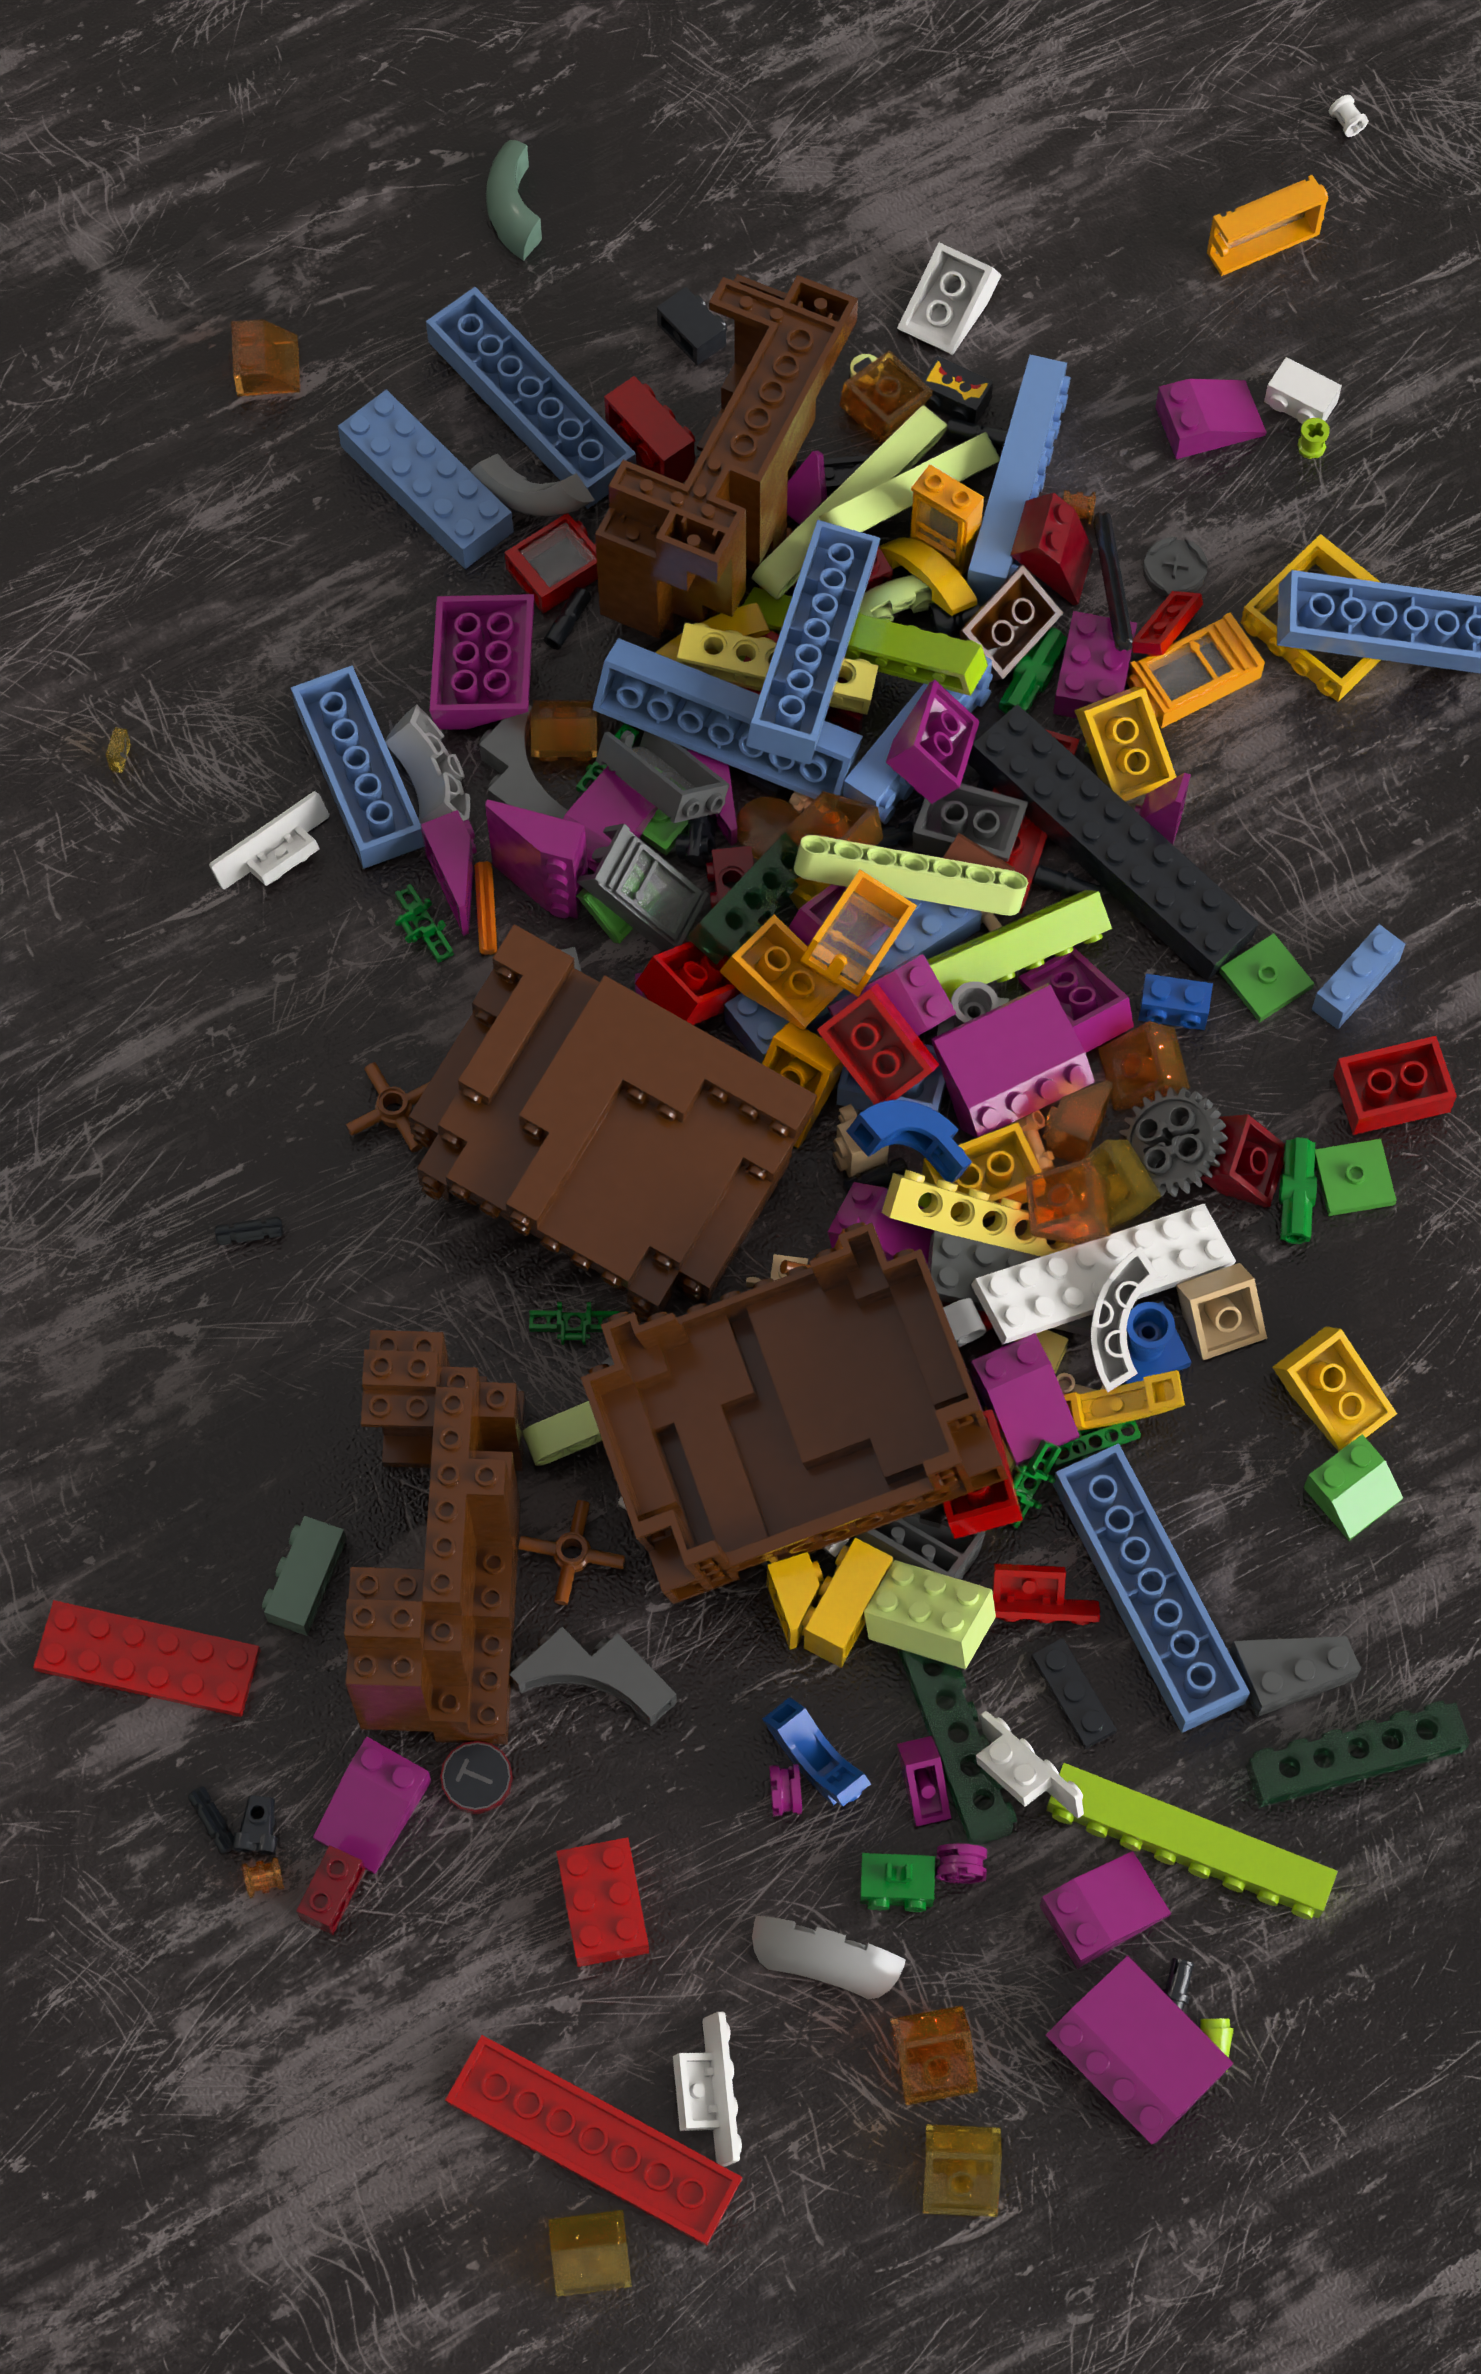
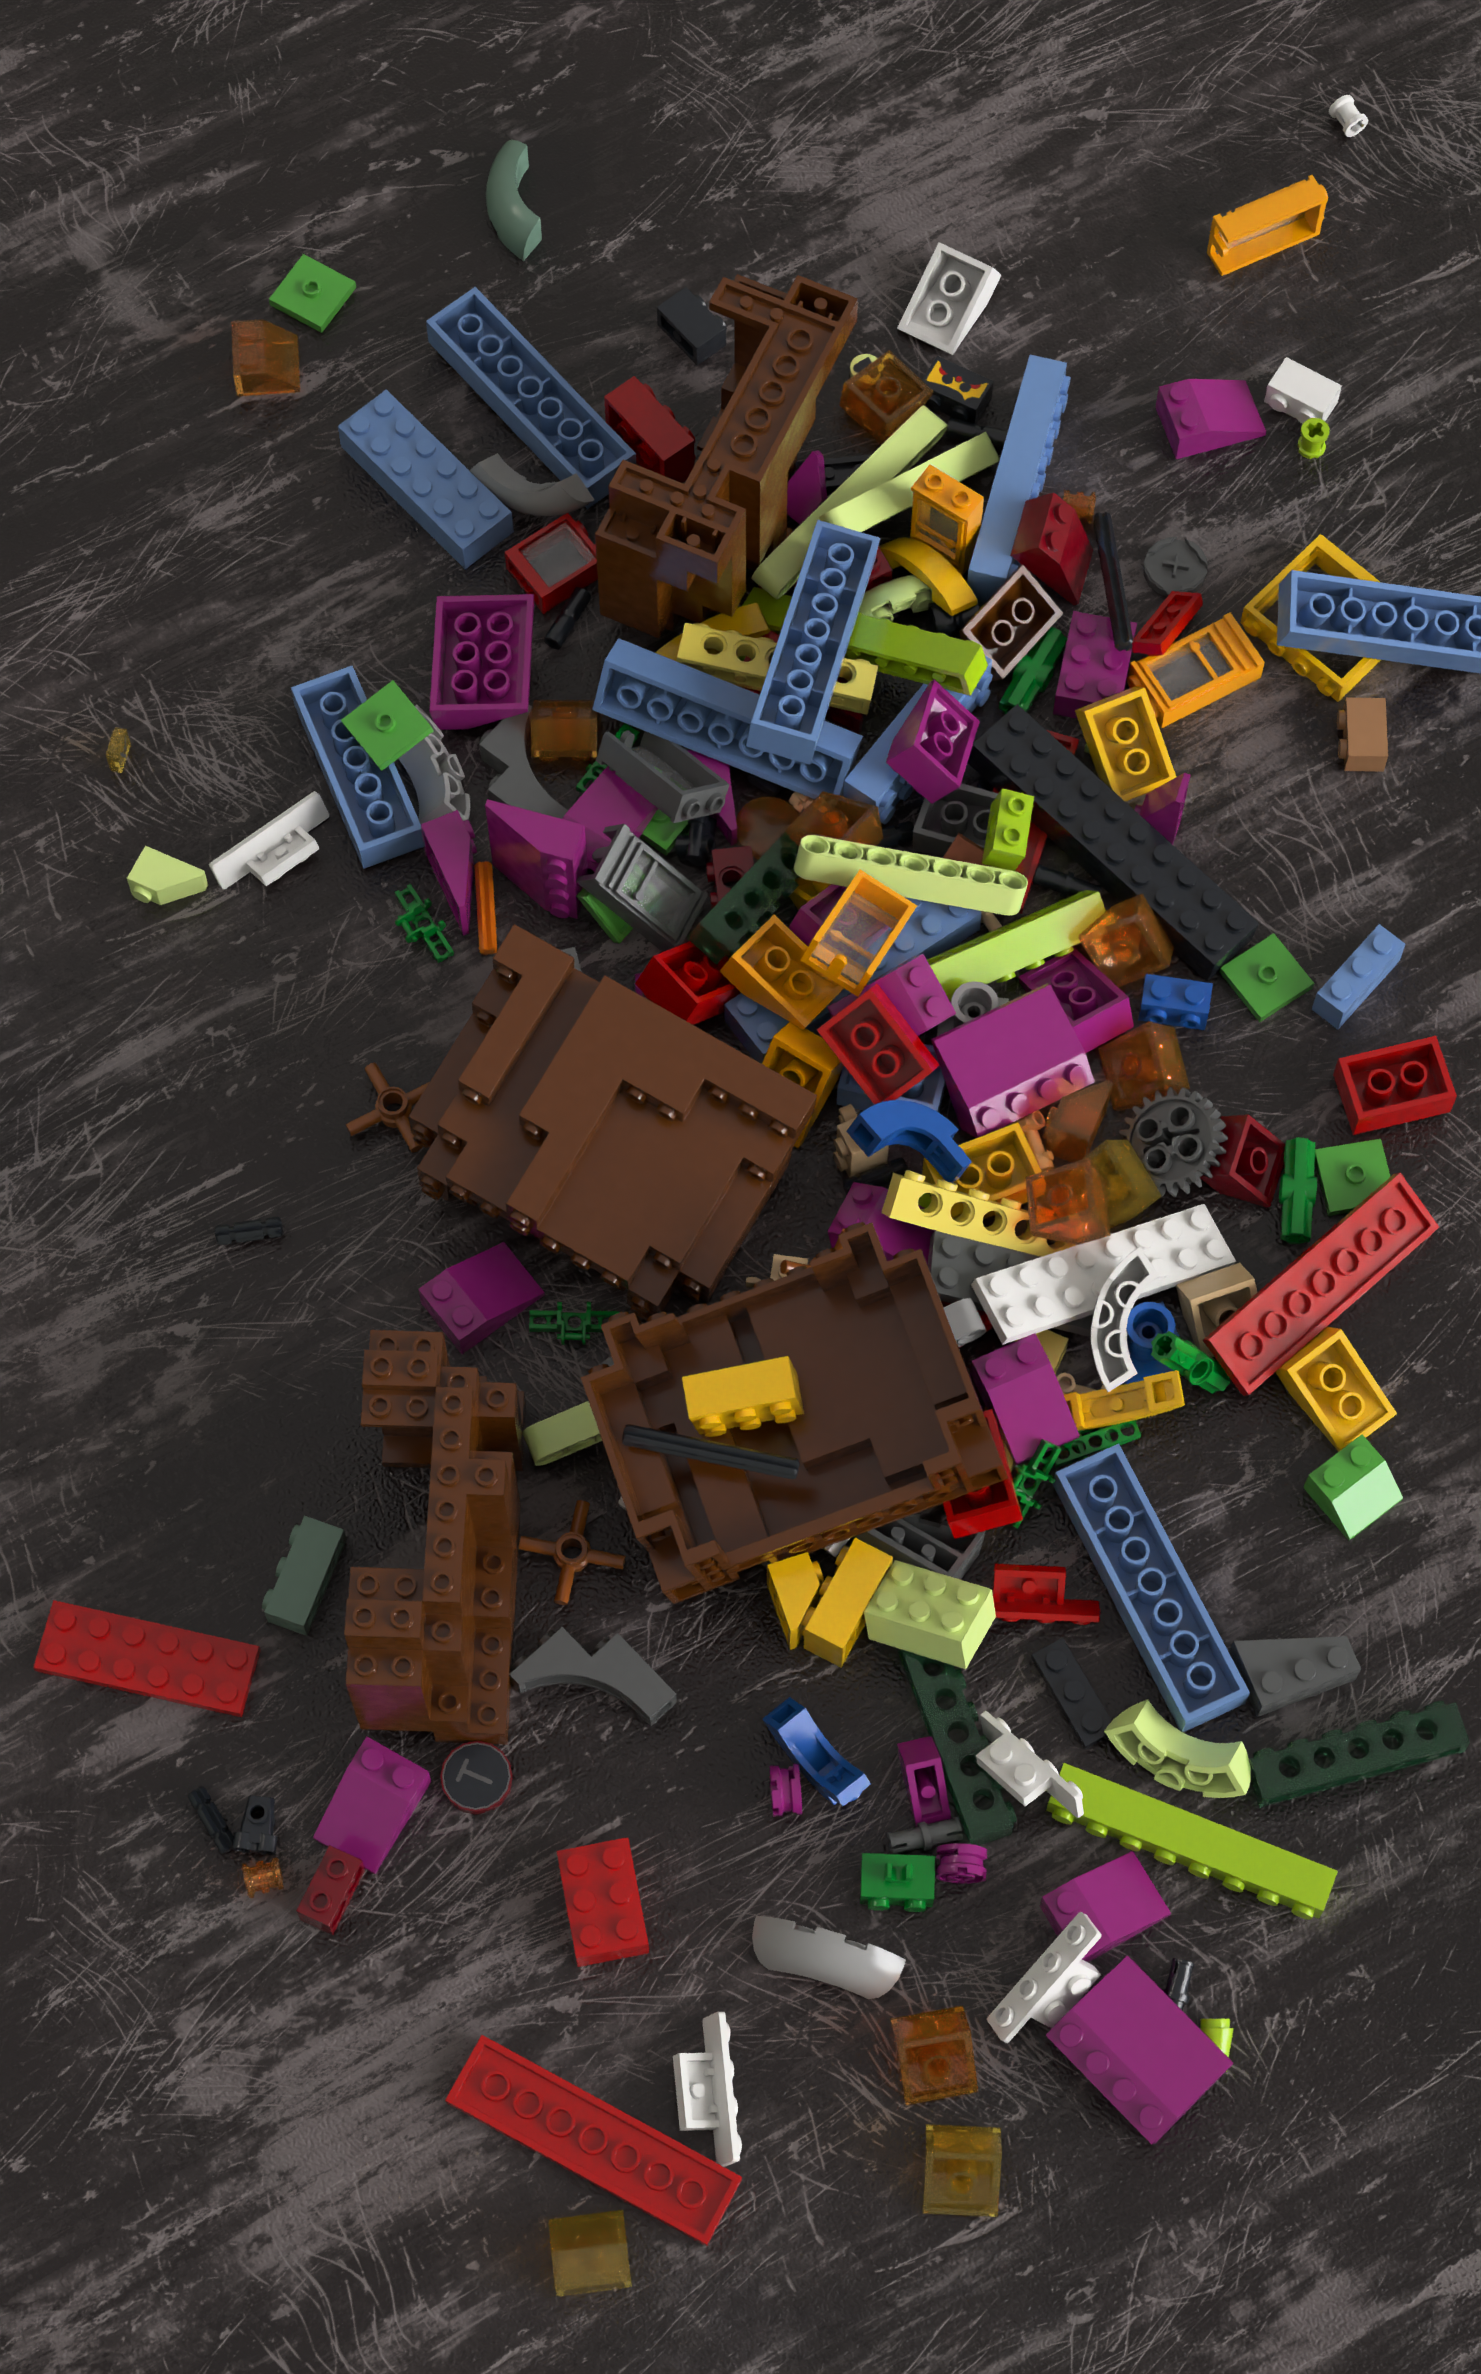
(164, 878): none -> yellowish green slope
(312, 293): none -> bright green plate
(387, 725): none -> bright green plate
(479, 1295): none -> magenta slope
(710, 1451): none -> black axle
(743, 1396): none -> yellow brick
(924, 1836): none -> dark grey pin
(1008, 830): none -> lime brick
(1051, 1983): none -> white bracket
(1128, 942): none -> clear orange slope
(1177, 1758): none -> yellowish green brick
(1190, 1362): none -> green piece
(1320, 1284): none -> plate
(1364, 734): none -> medium nougat brick

